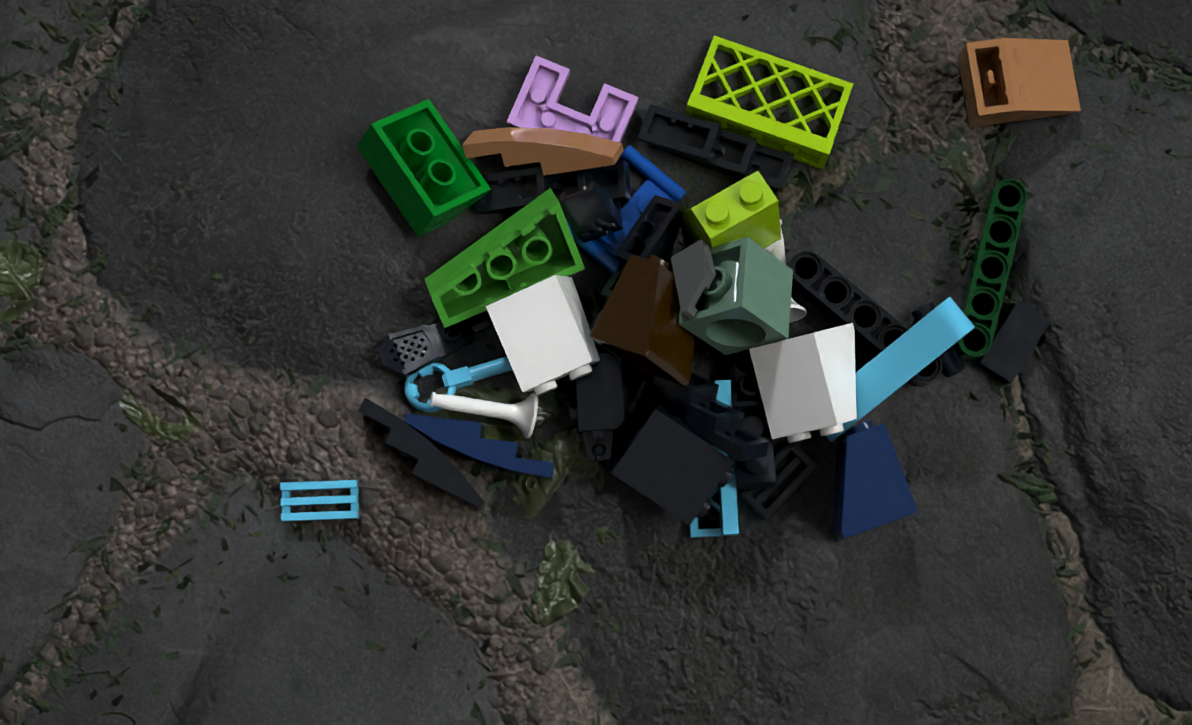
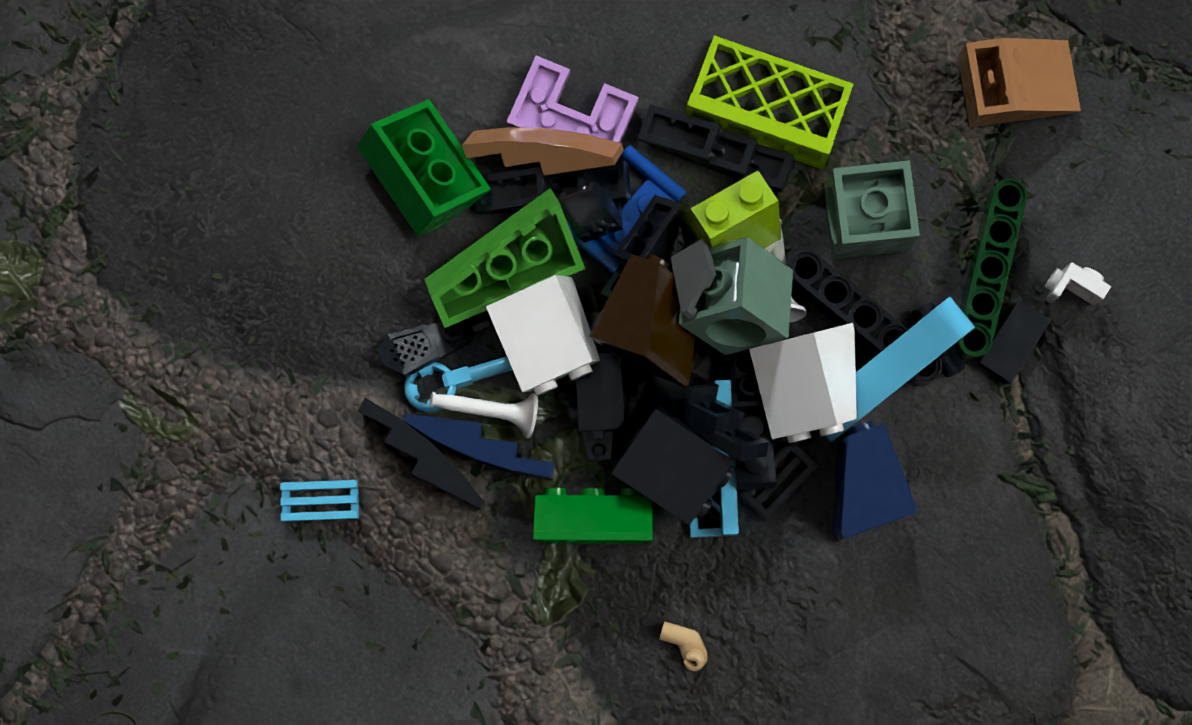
(592, 517): none -> green slope
(689, 644): none -> tan arm
(871, 209): none -> sand green brick
(1083, 282): none -> white bracket

